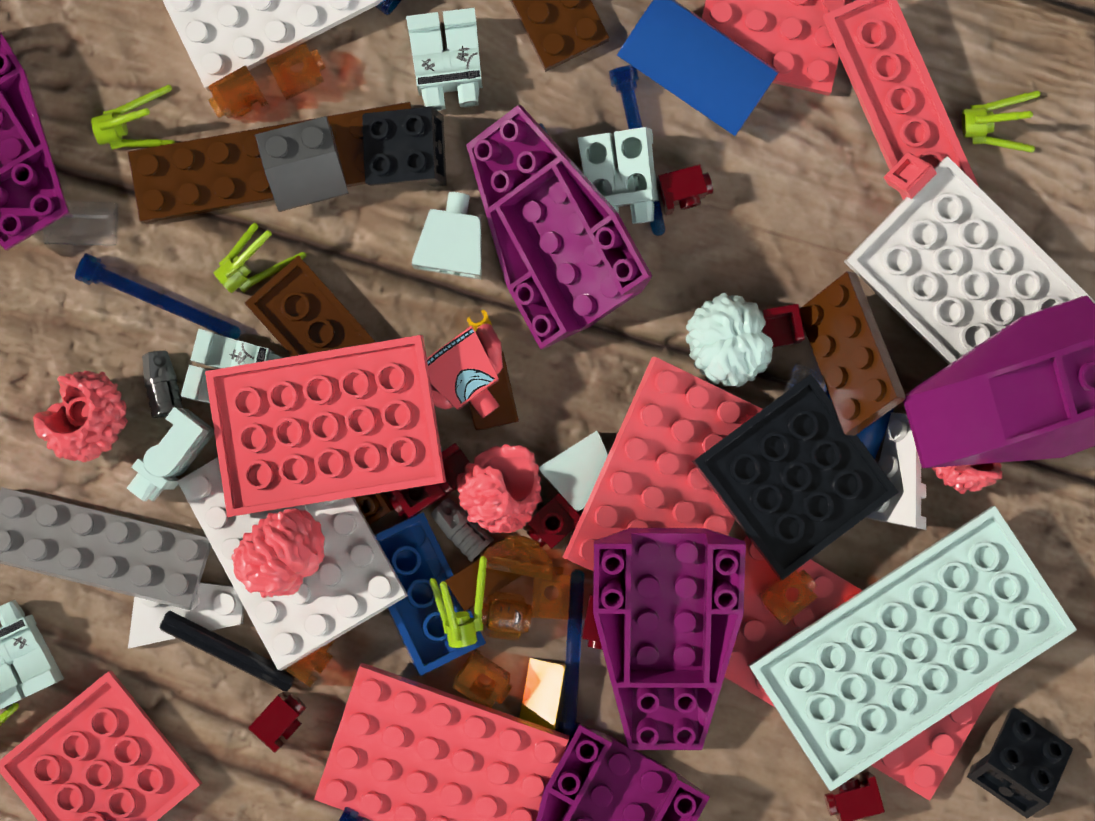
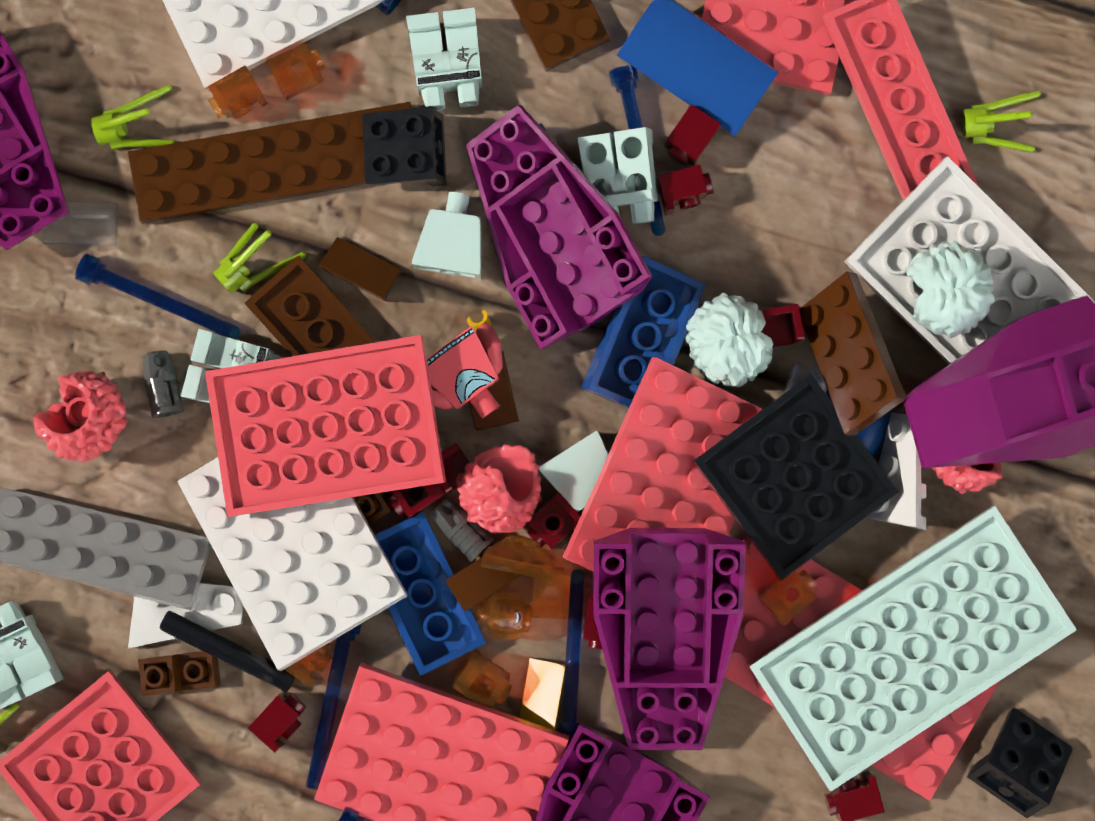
(171, 456): light aqua hips -> none
(178, 673): none -> reddish brown slope
(279, 553): coral hair -> none
(302, 163): dark grey slope -> none
(329, 707): none -> clear blue piece
(360, 268): none -> reddish brown slope
(459, 626): lime plant -> none
(643, 329): none -> blue slope
(691, 136): none -> dark red brick
(910, 175): coral tile -> none
(954, 288): none -> light aqua hair

